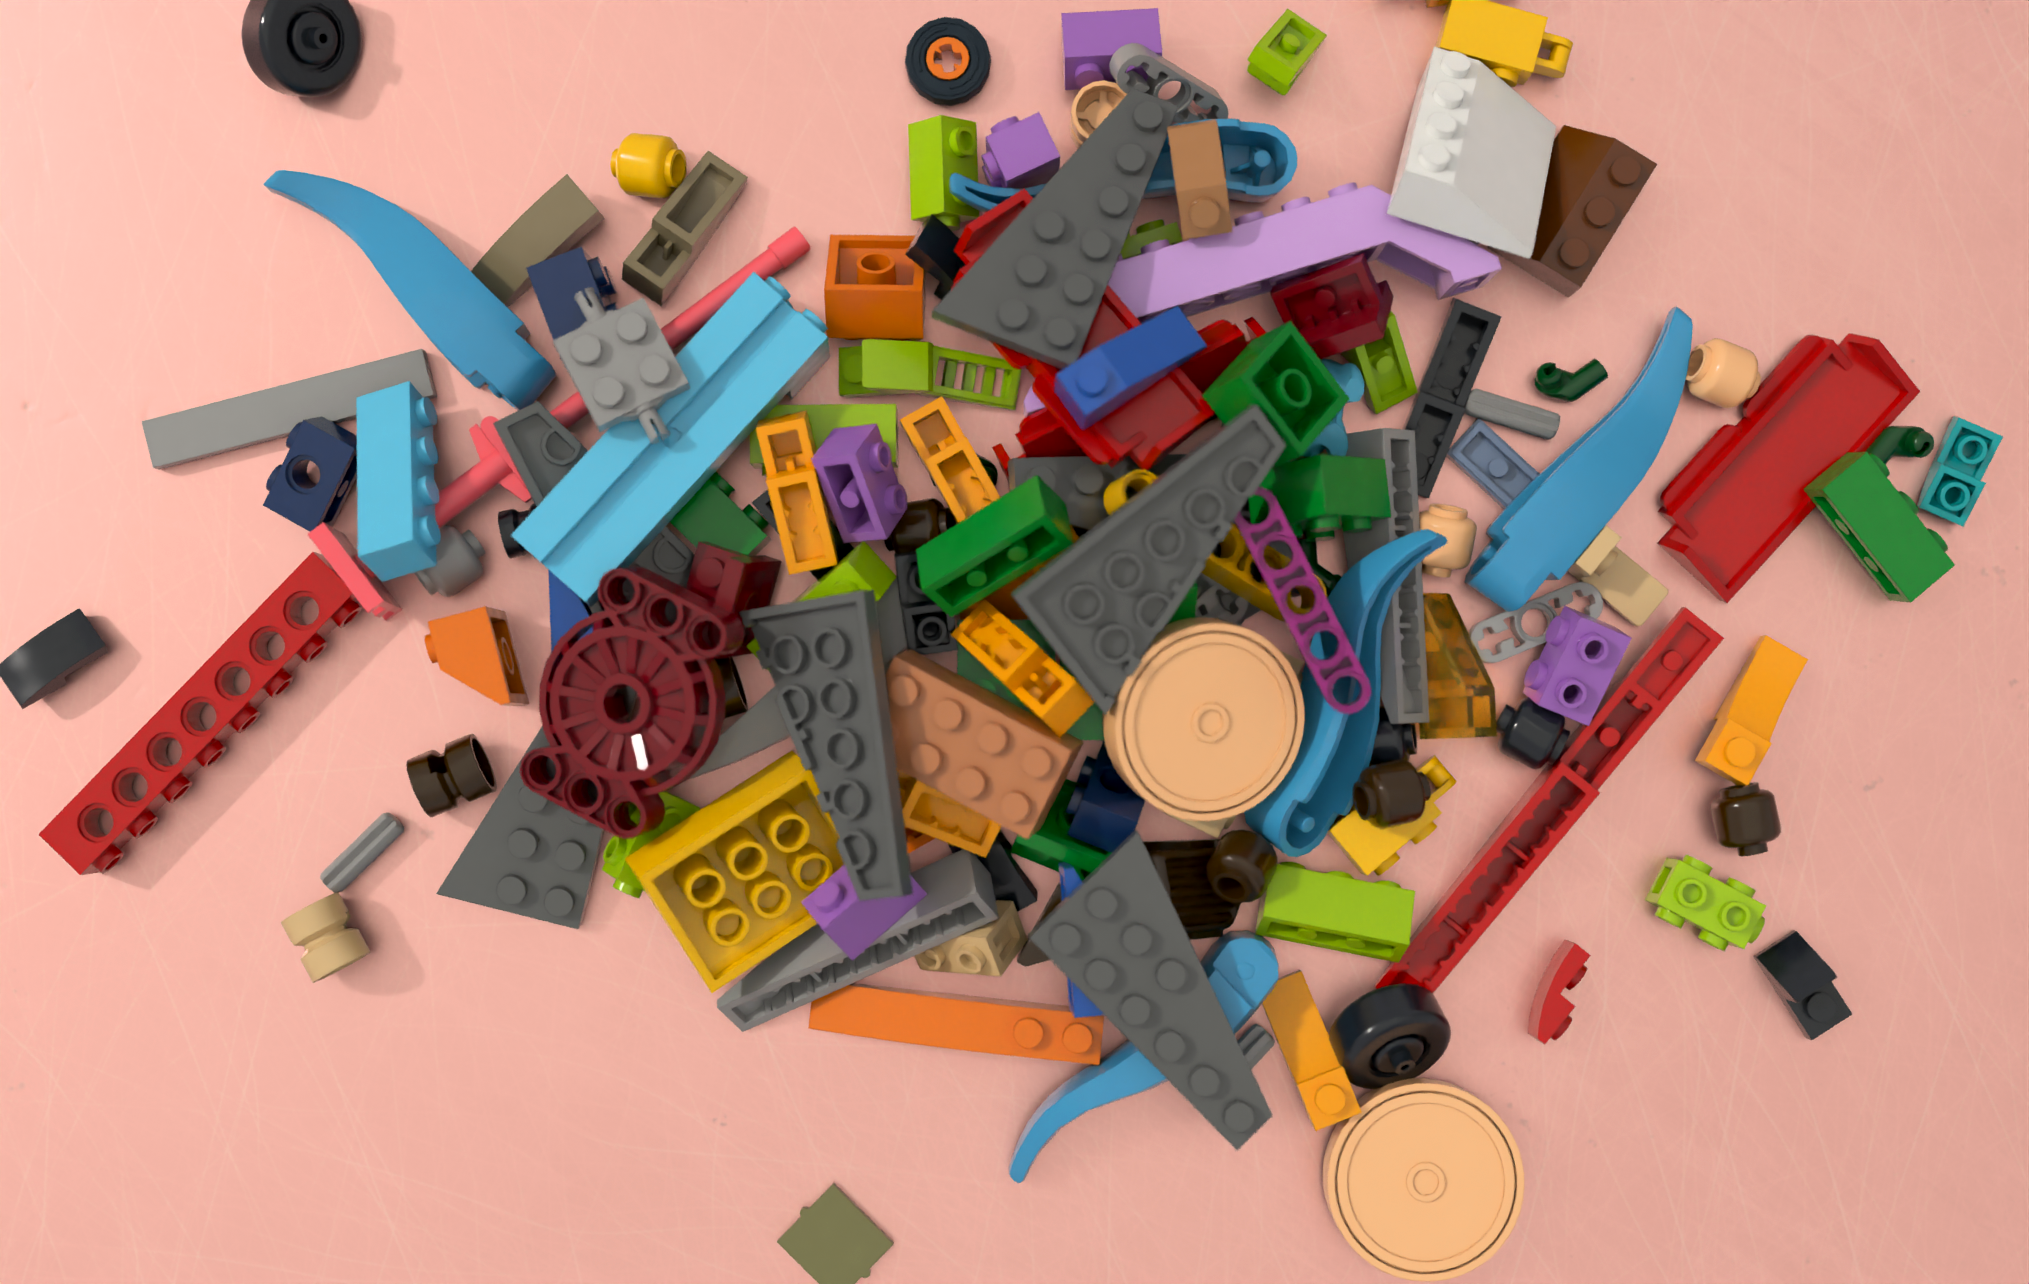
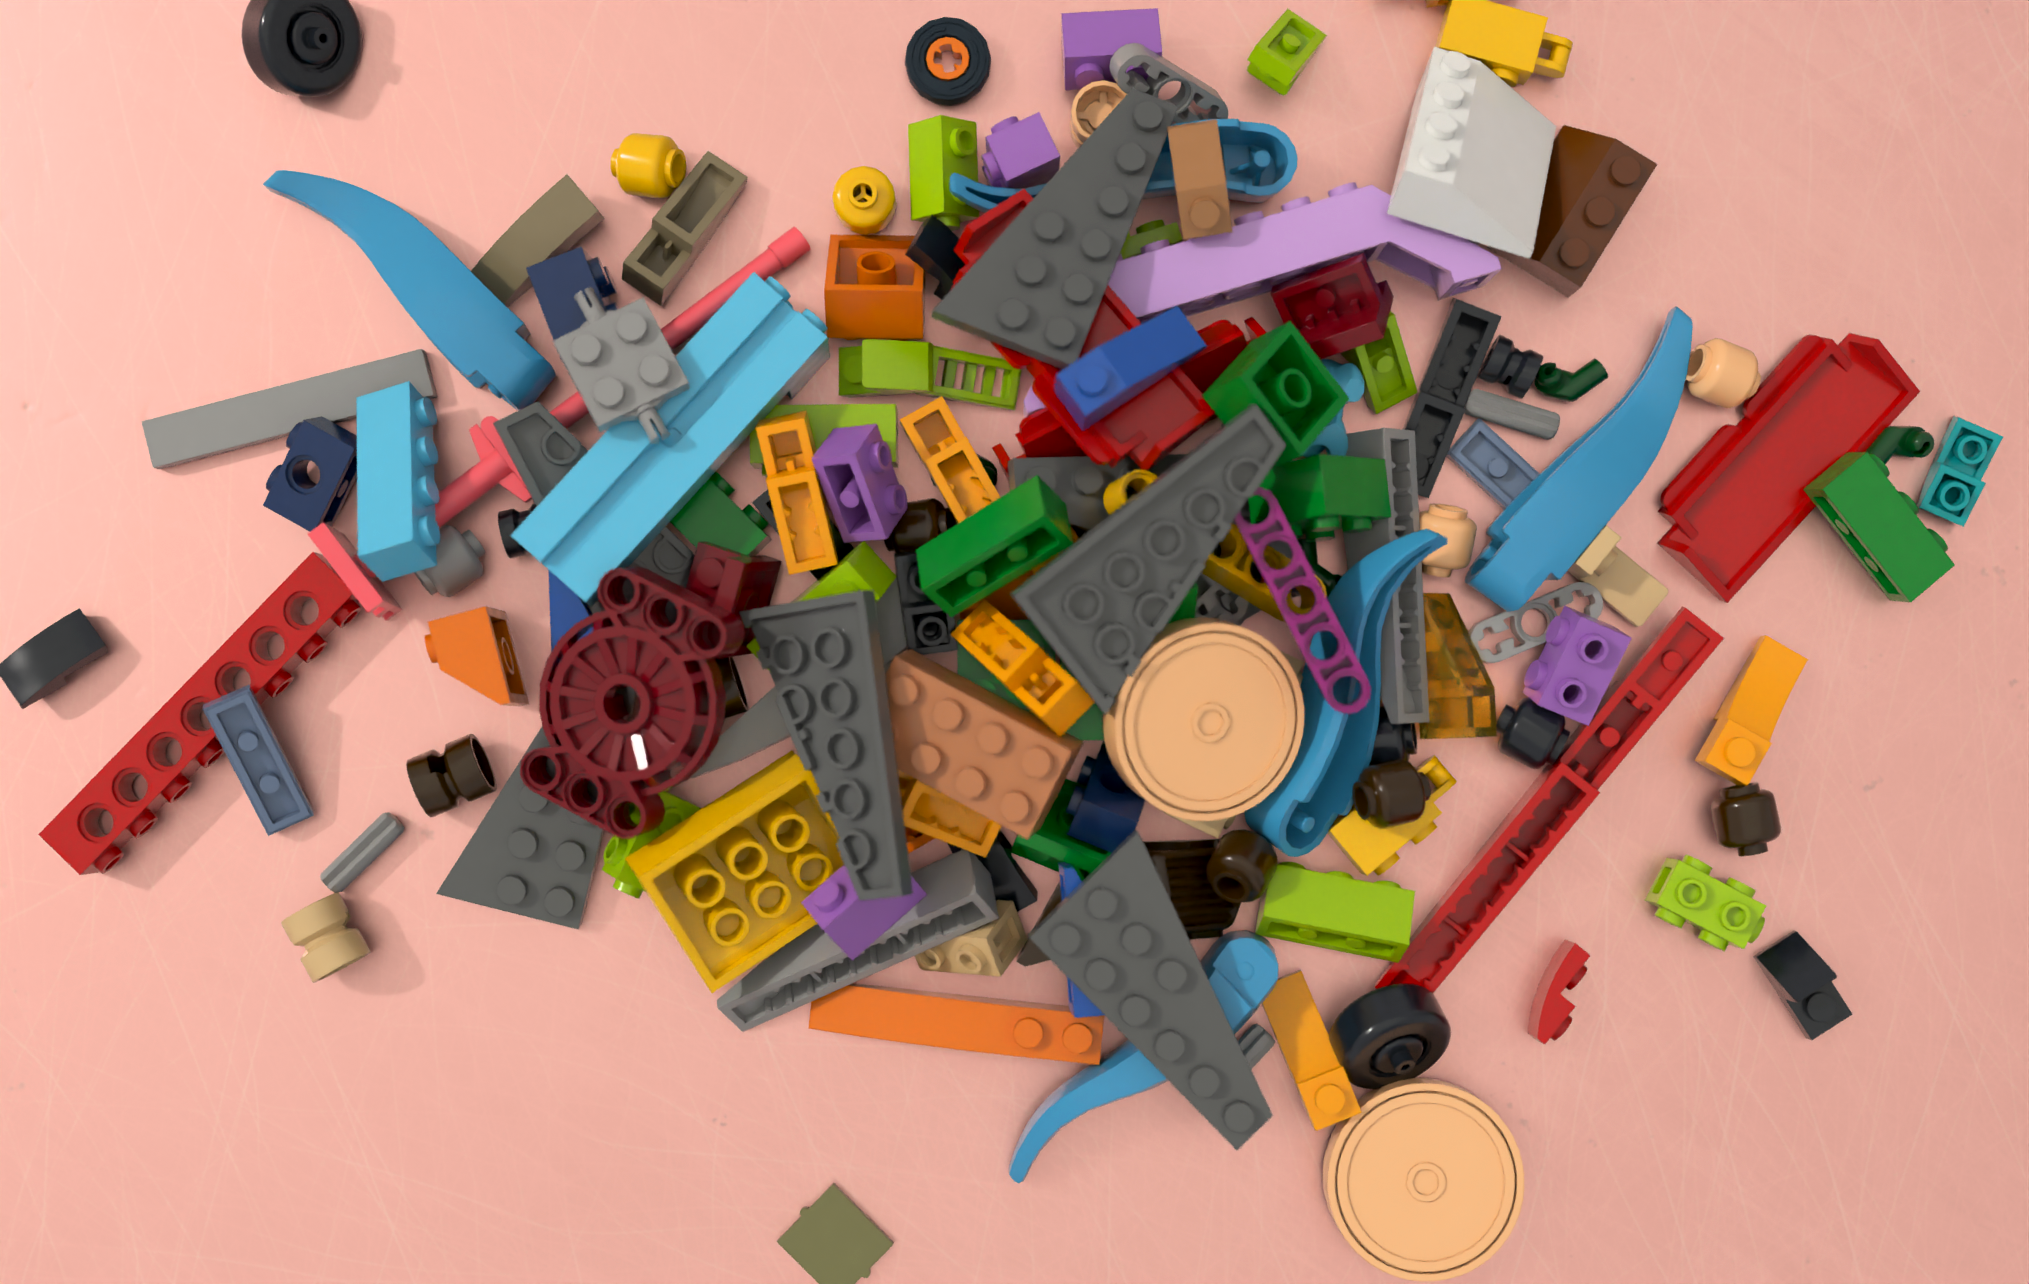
(258, 759): none -> sand blue tile
(852, 189): none -> yellow head
(1510, 366): none -> black wheel

